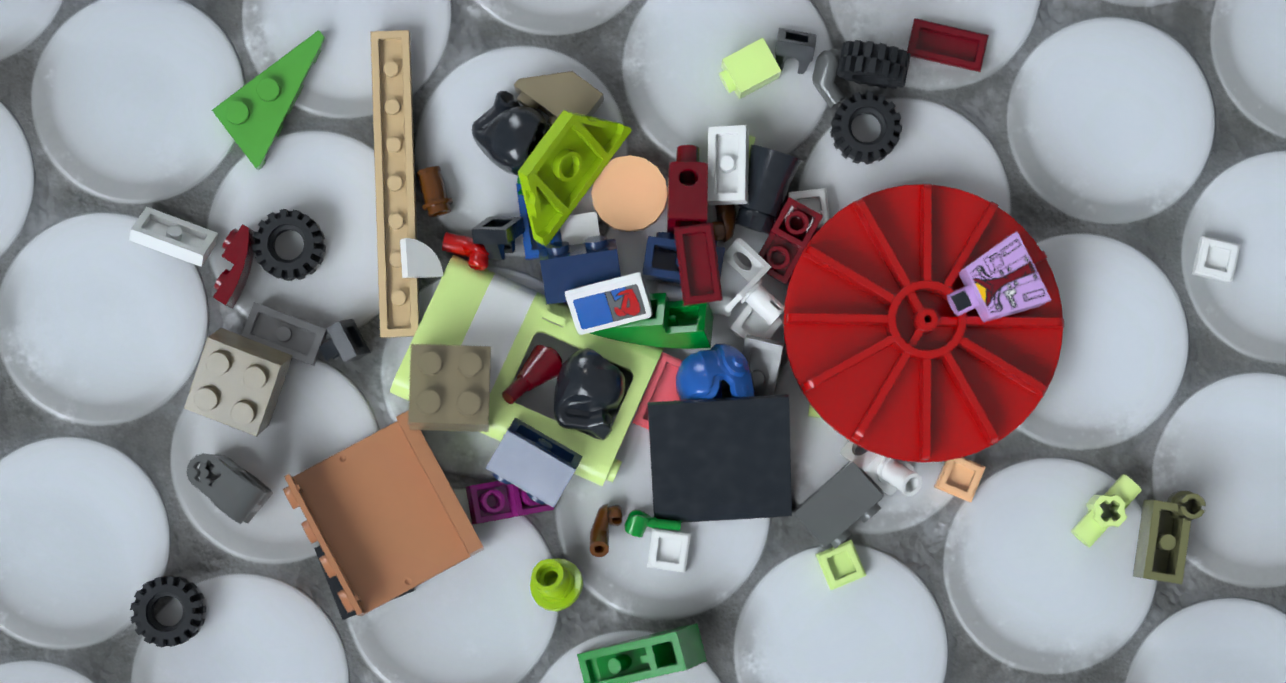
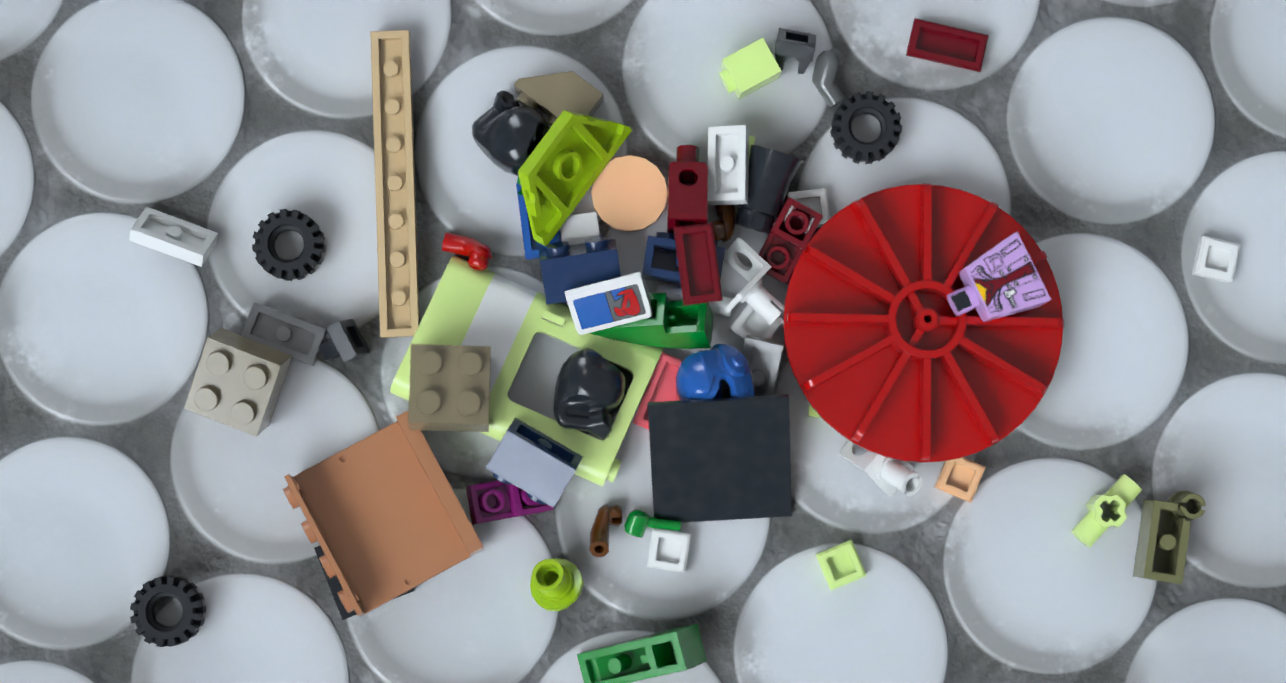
(234, 492): dark grey piece -> none
(240, 253): dark red slope -> none
(258, 109): bright green wing -> none
(419, 260): white tile -> none
(434, 191): reddish brown pin -> none
(498, 235): black tile -> none
(541, 366): dark red cone -> none
(839, 505): dark grey brick -> none
(873, 64): black tyre -> none

